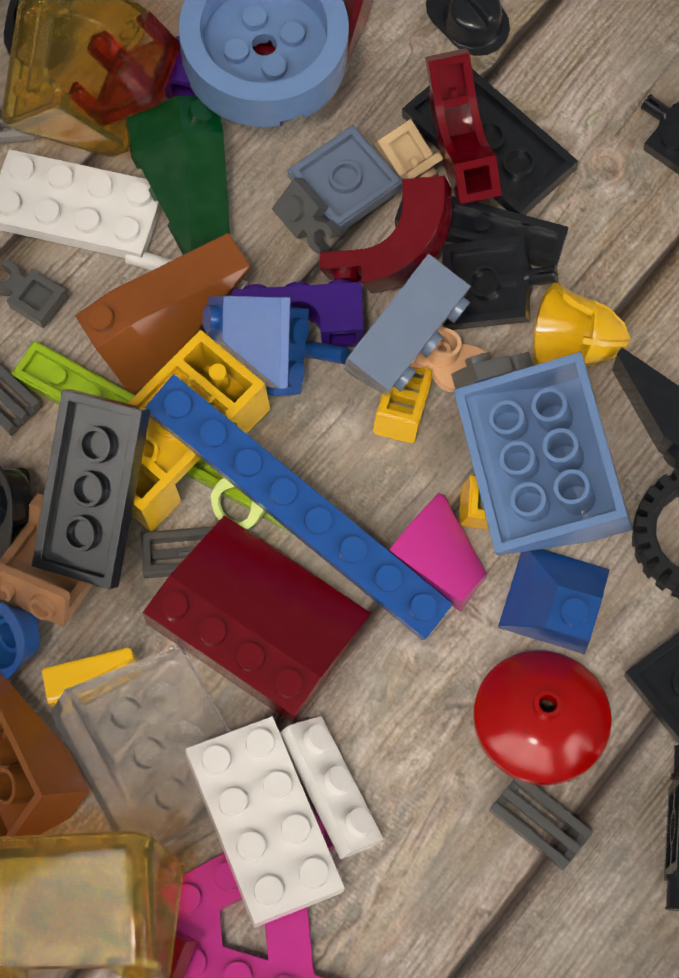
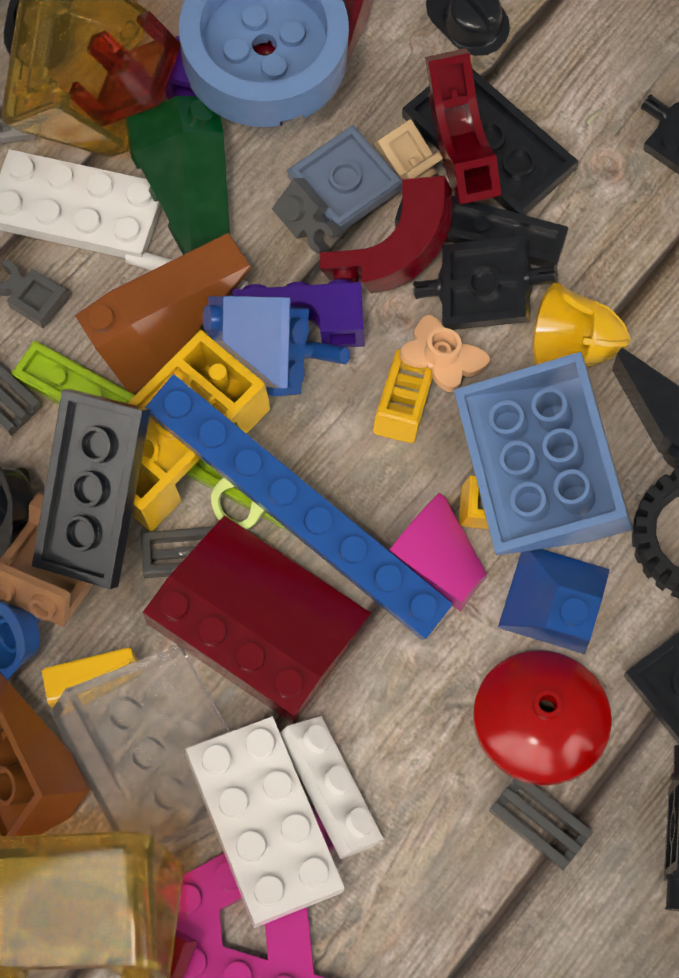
(408, 327): sand blue slope -> none
(483, 367): dark grey plate -> none

